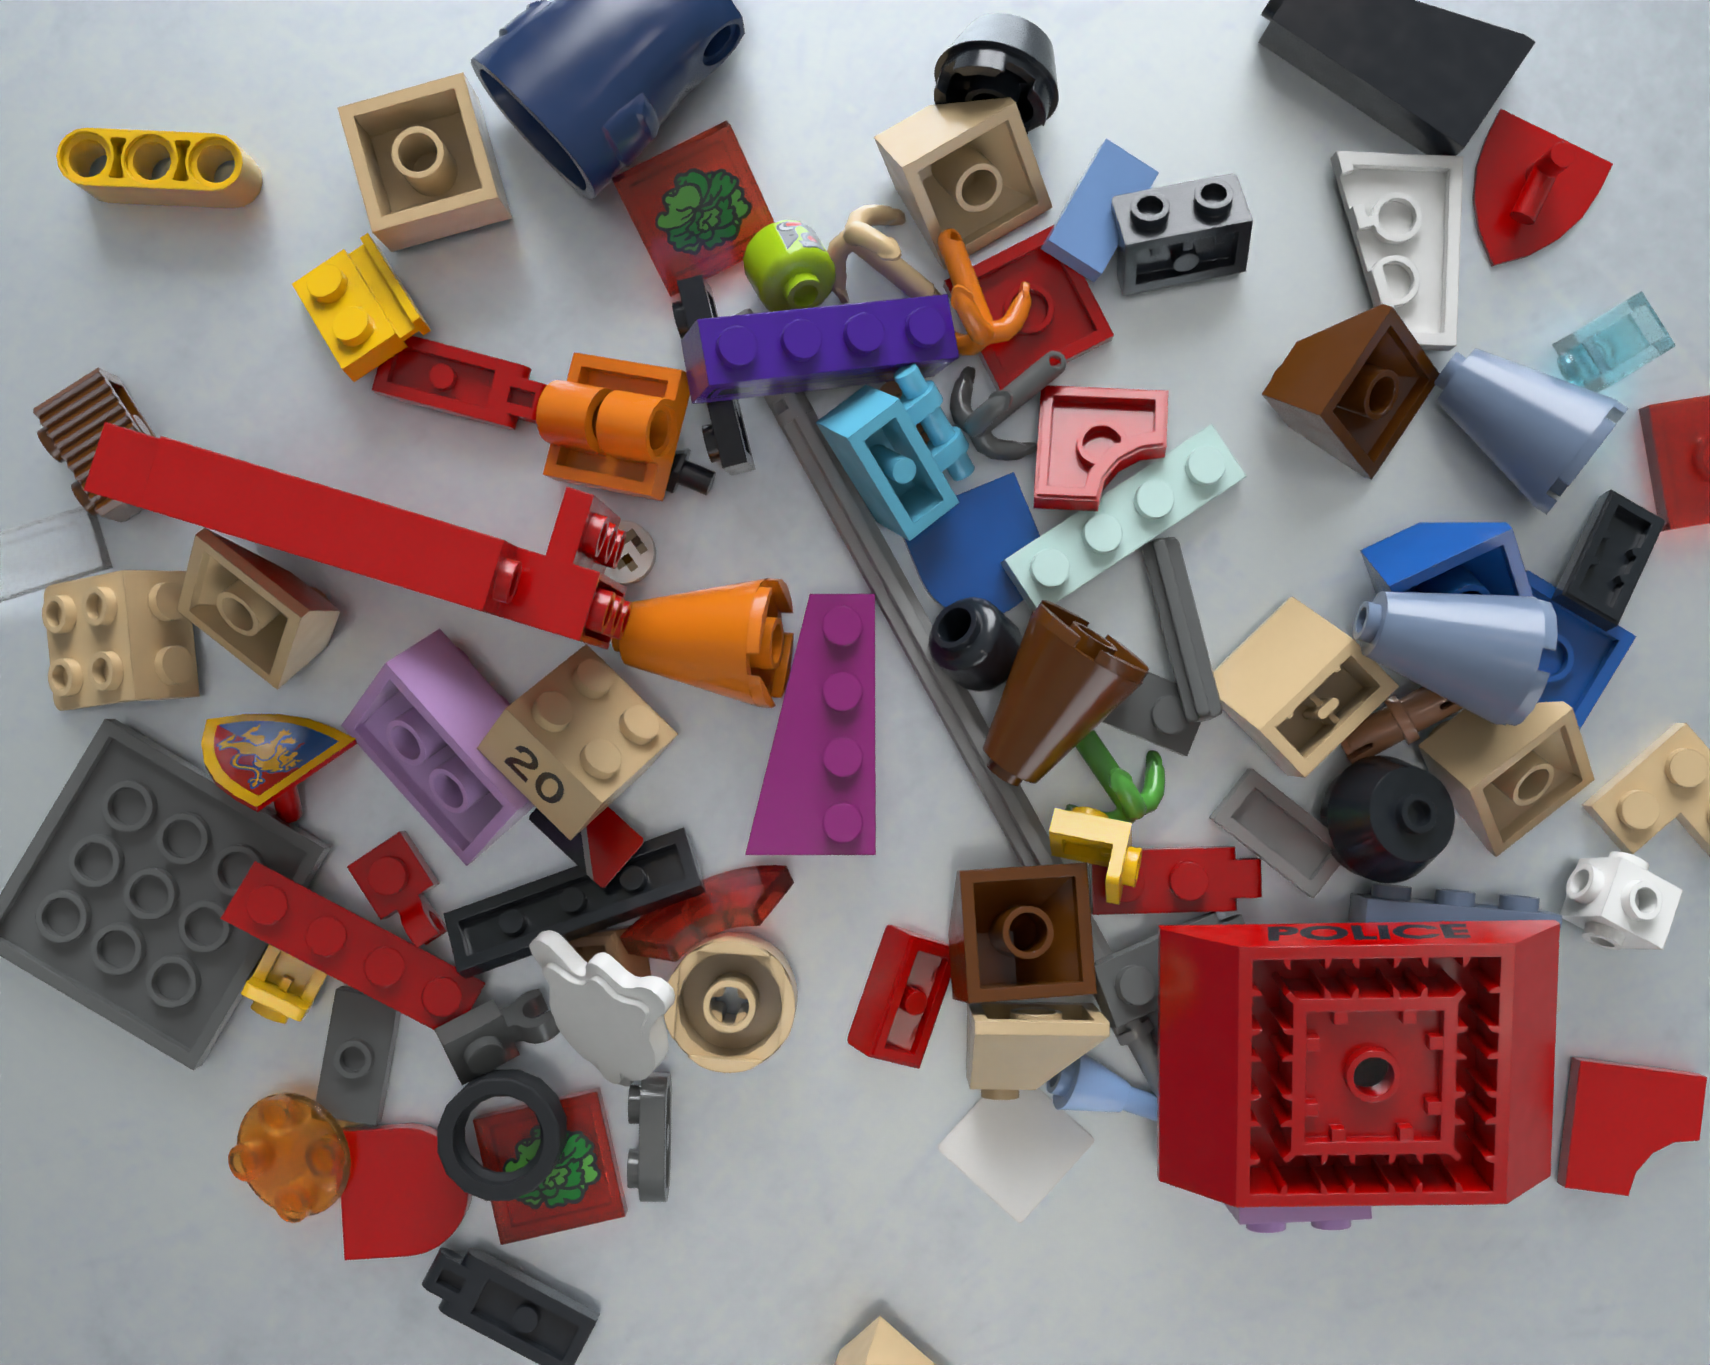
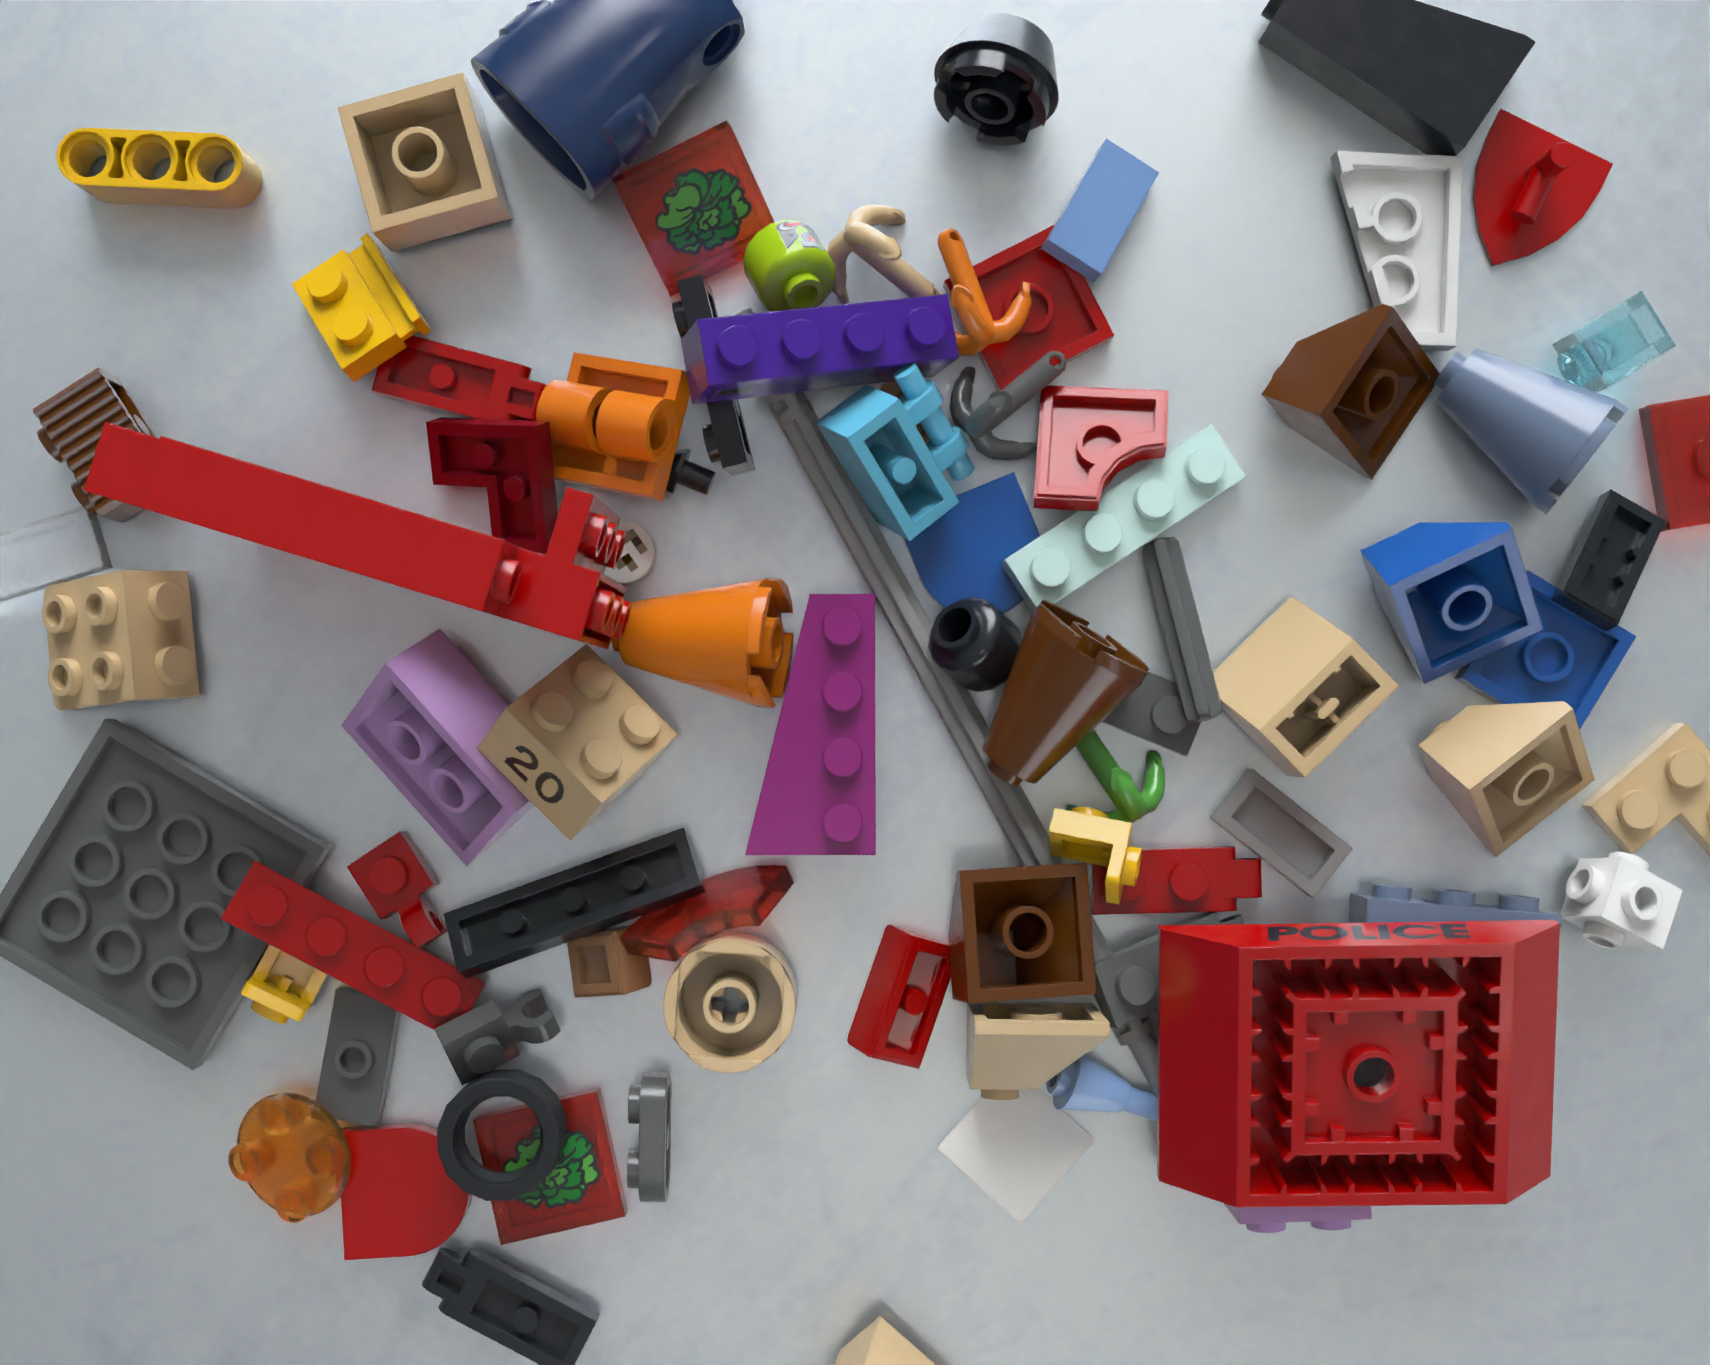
(255, 608): tan slope -> none
(267, 756): shield -> none
(508, 460): none -> dark red plate
(598, 848): red sticker -> none
(605, 1009): white tile -> none
(965, 171): tan slope -> none
(1181, 233): black bracket -> none
(1387, 818): black cone -> none
(1396, 722): nougat pin -> none
(1463, 647): sand blue cone -> none
(1620, 1118): red tile -> none

